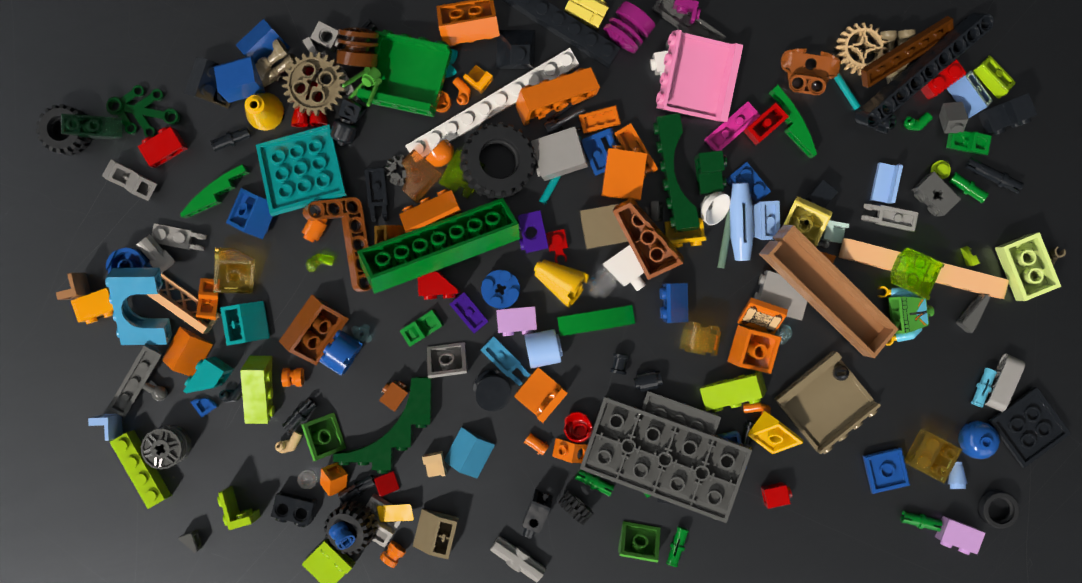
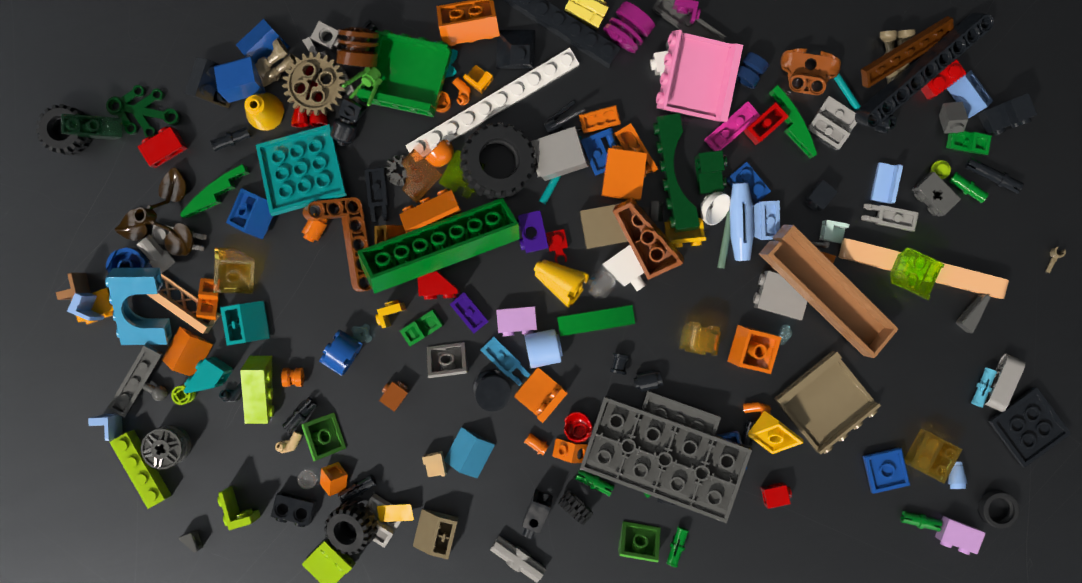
(82, 305): none -> light blue panel
(129, 179): light grey brick -> none
(133, 225): none -> dark brown plant
(184, 398): none -> lime wheel
(204, 406): blue tile -> none
(313, 330): dark orange slope -> none
(316, 260): clear neon green arm -> none
(341, 535): blue wheel -> none
(381, 452): dark green arch -> none
(386, 483): red slope -> none
(390, 308): none -> yellow bracket
(392, 554): orange wheel -> none
(496, 299): blue brick -> none
(556, 94): orange wedge -> none
(674, 302): blue slope -> none
(733, 392): lime wedge -> none
(753, 67): none -> dark blue wheel
(762, 316): tile -> none
(816, 215): light yellow brick -> none
(833, 122): none -> light grey slope
(840, 368): black hinge -> none
(864, 33): tan gear -> none
(907, 313): torso -> none
(917, 124): green arm -> none
(969, 259): lime tile -> none
(979, 440): blue cylinder -> none
(994, 77): lime slope -> none
(1028, 267): yellowish green brick -> none

